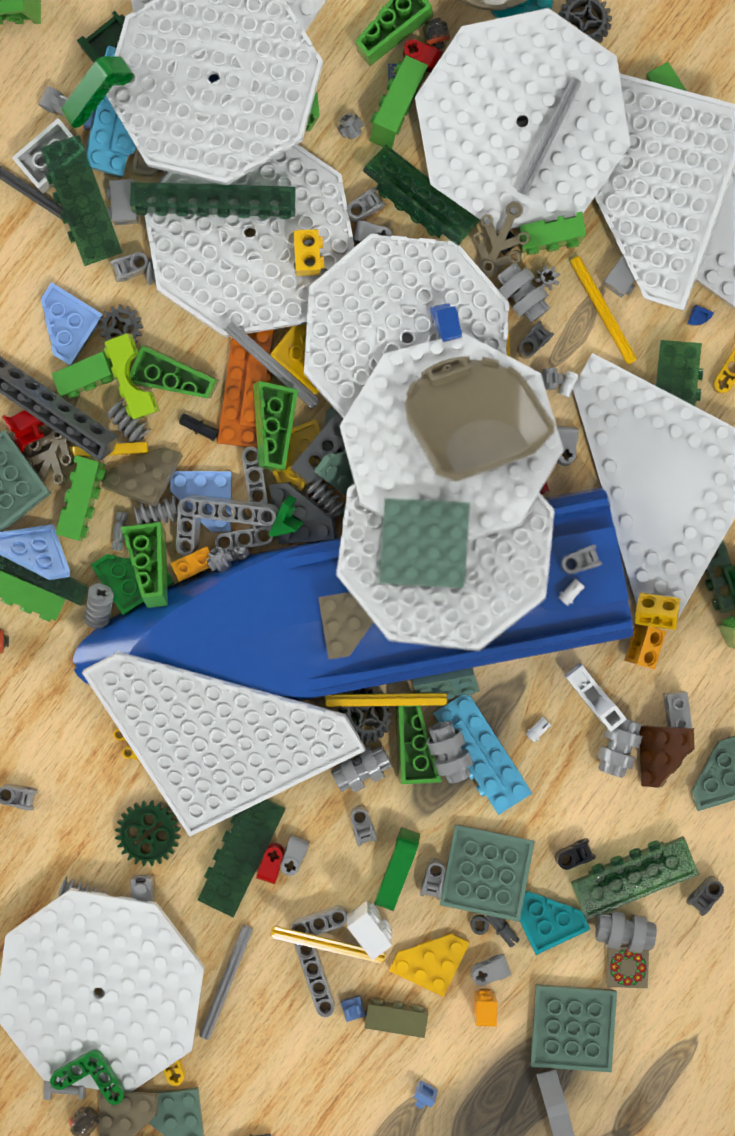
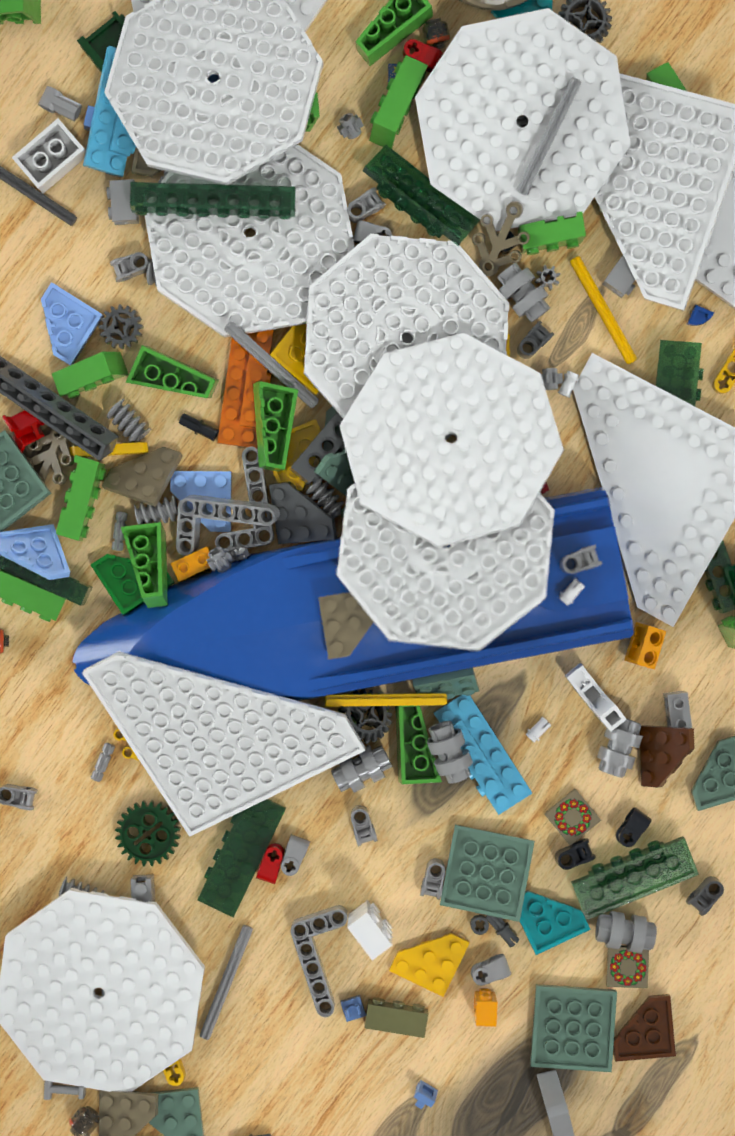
(80, 200): clear green plate -> none
(90, 1068): green beam -> none
(94, 87): green beam -> none
(99, 605): light grey piece -> none
(102, 762): none -> light grey axle
(122, 352): lime arch -> none
(284, 521): green slope -> none
(304, 252): yellow brick -> none
(323, 943): yellow axle -> none
(397, 869): green beam -> none
(424, 543): sand green plate -> none
(446, 322): blue slope -> none
(475, 416): dark tan windscreen -> none
(569, 440): light grey piece -> none
(572, 817): none -> tile
(633, 825): none -> black piece
(647, 1032): none -> reddish brown plate
(657, 611): yellow brick -> none

